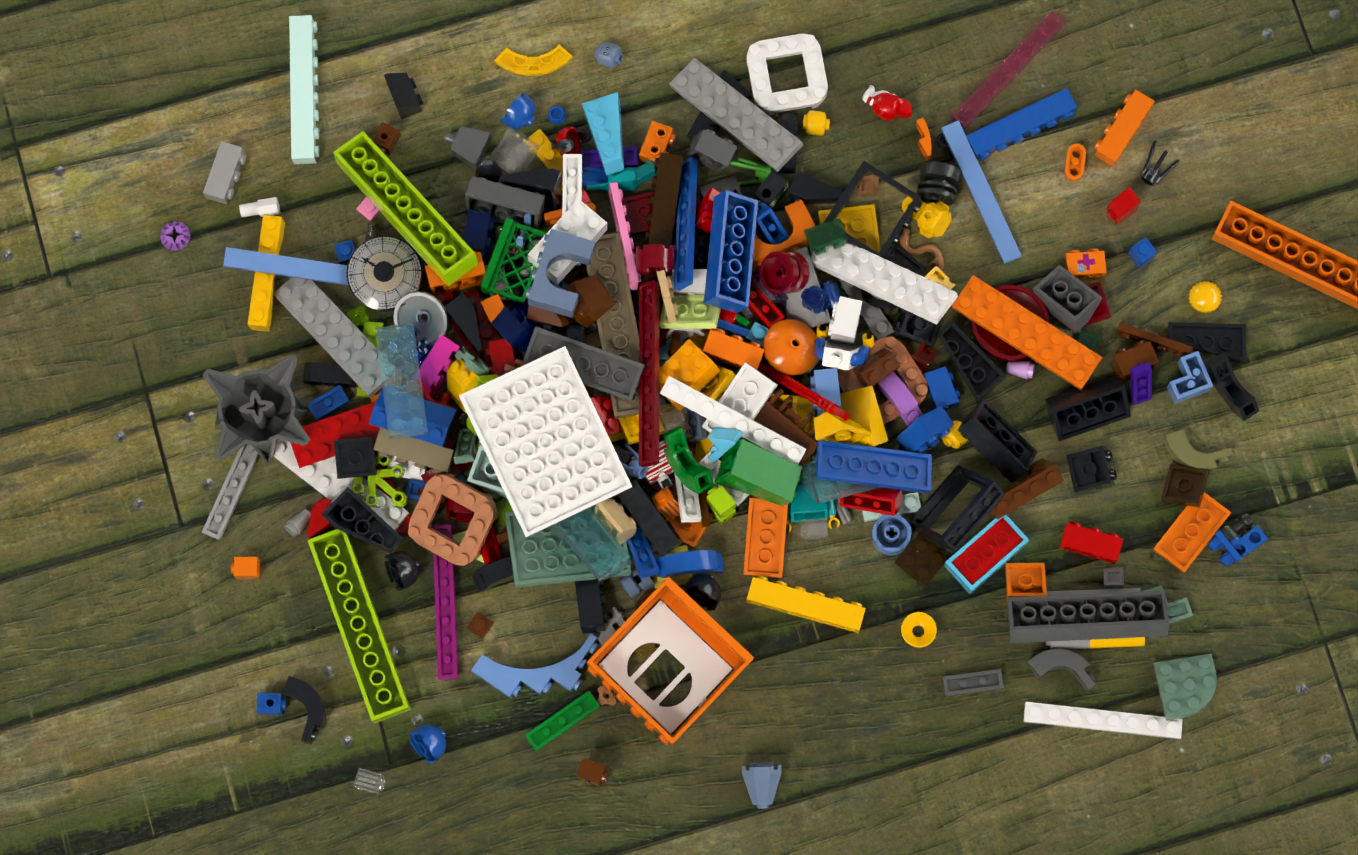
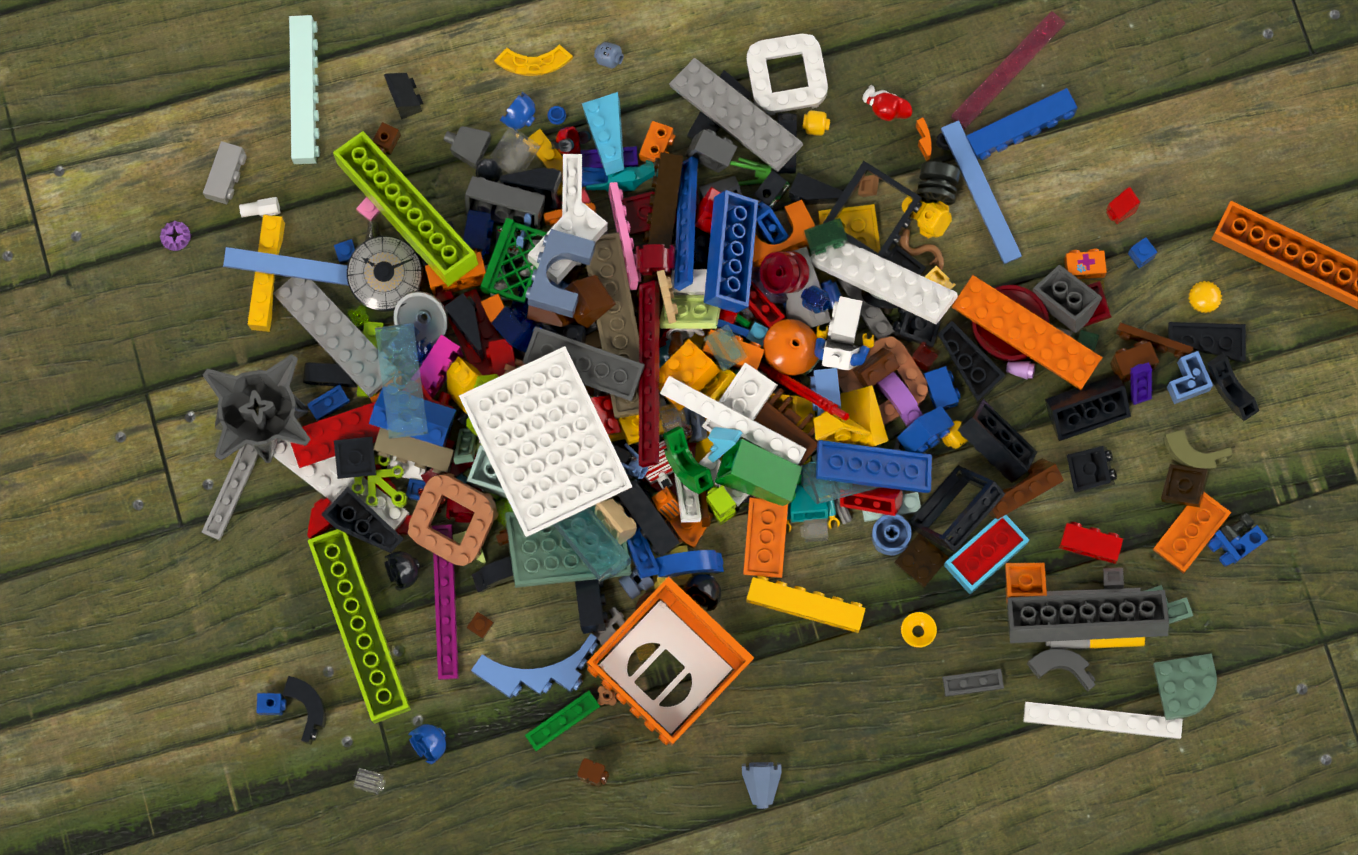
(246, 567): orange brick -> none
(297, 523): light grey cone -> none
(477, 366): sand green plate -> none
(490, 549): red plate -> none
(725, 347): none -> clear light blue plate
(1075, 163): orange plate -> none
(1124, 128): orange brick -> none
(1151, 174): black plant -> none

